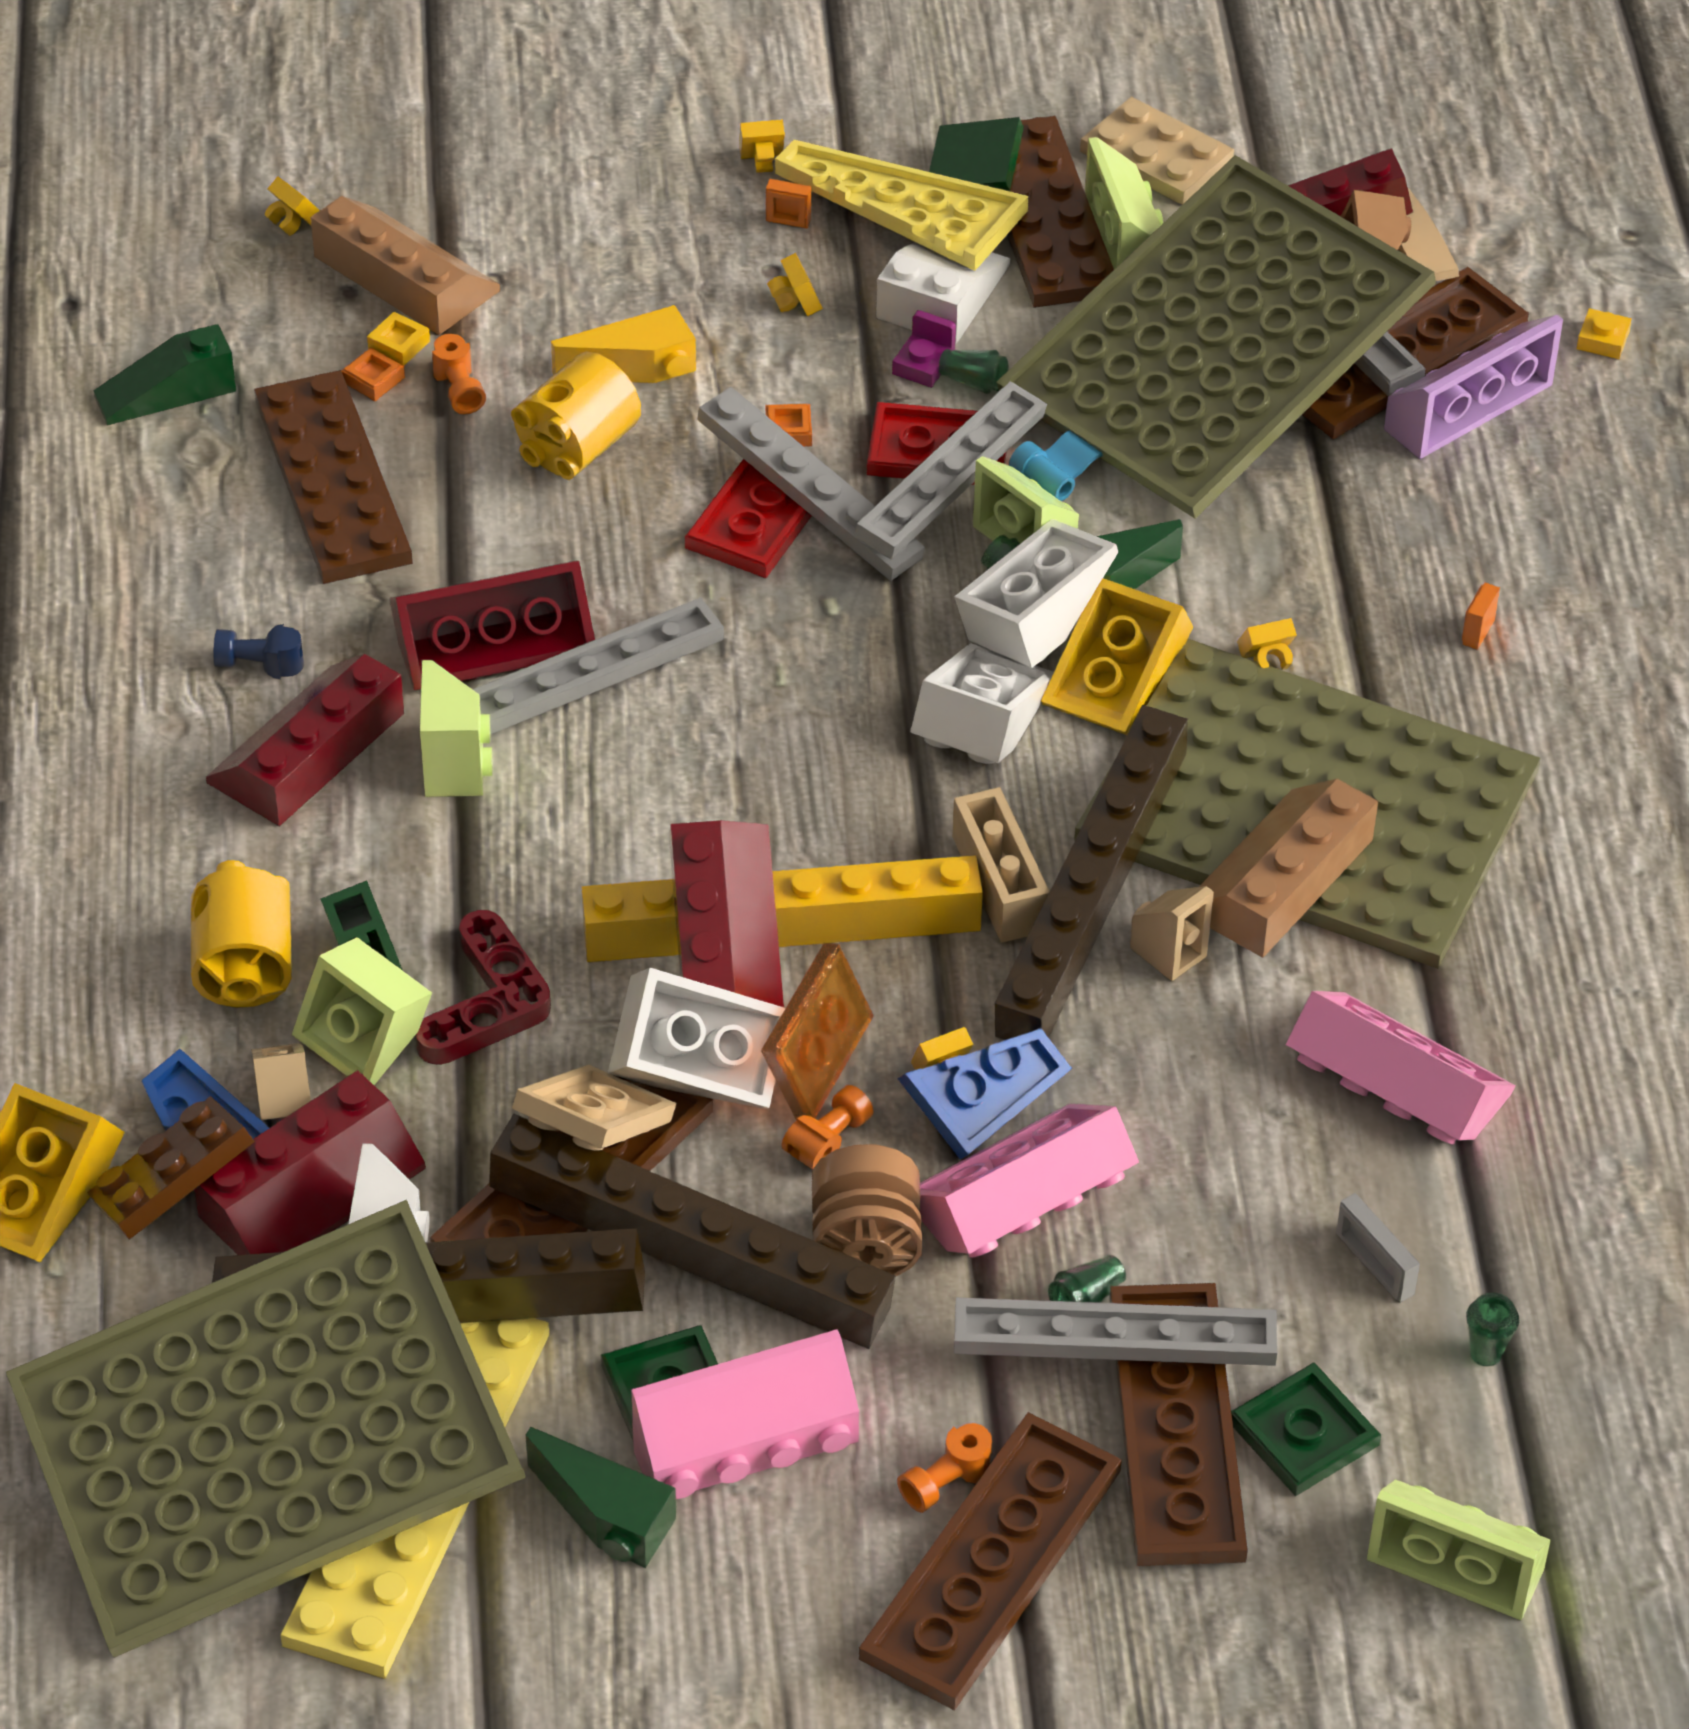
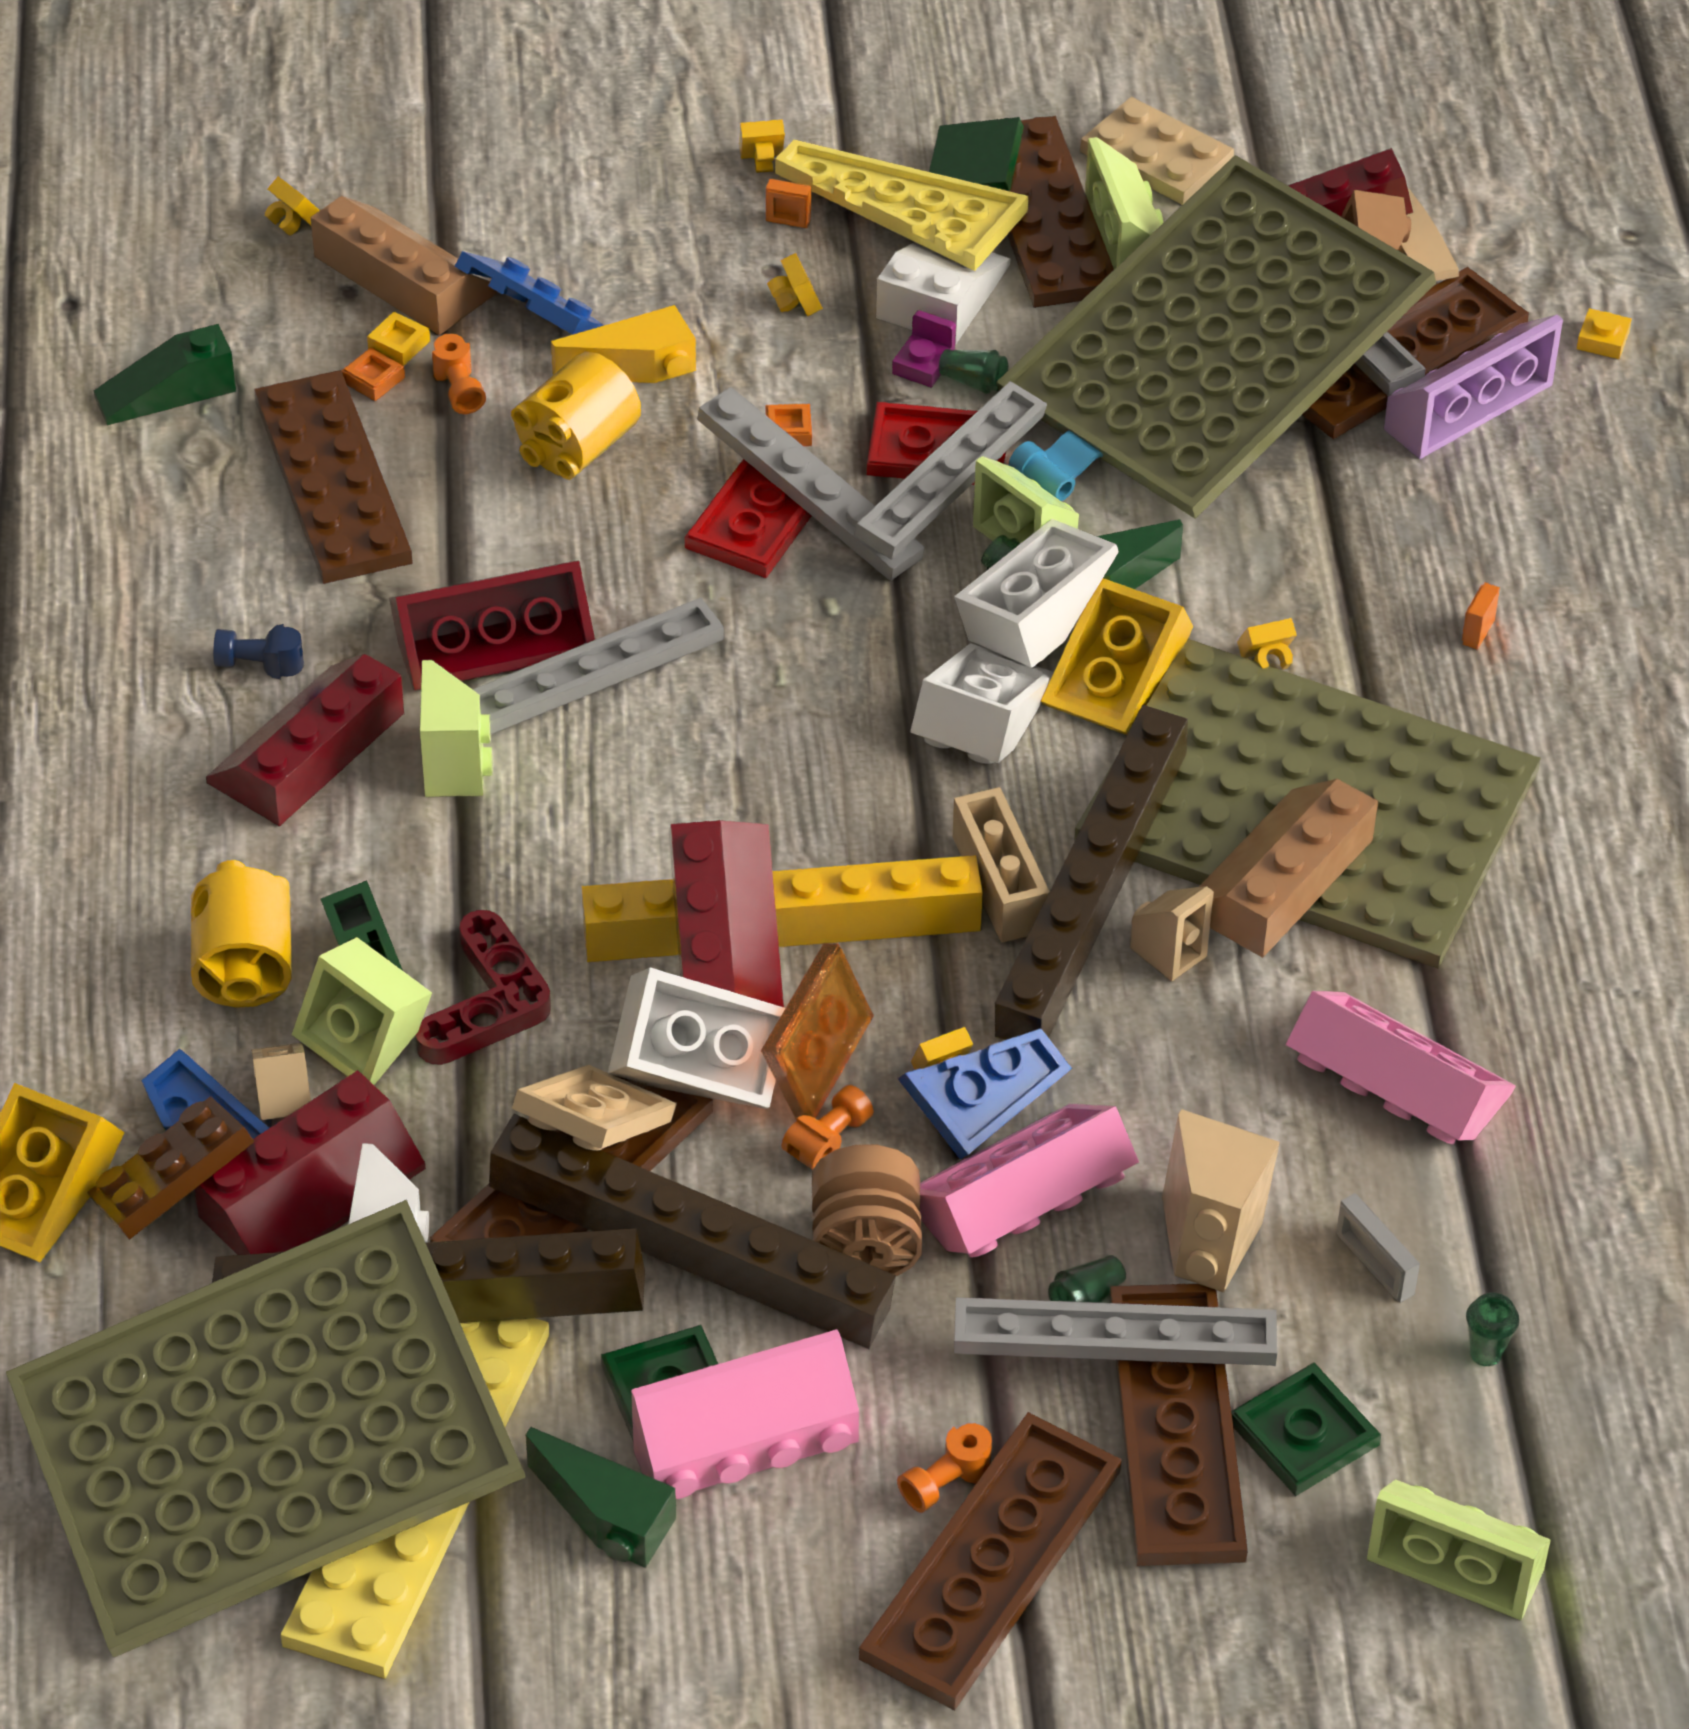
(544, 299): none -> blue wing
(1215, 1197): none -> tan slope

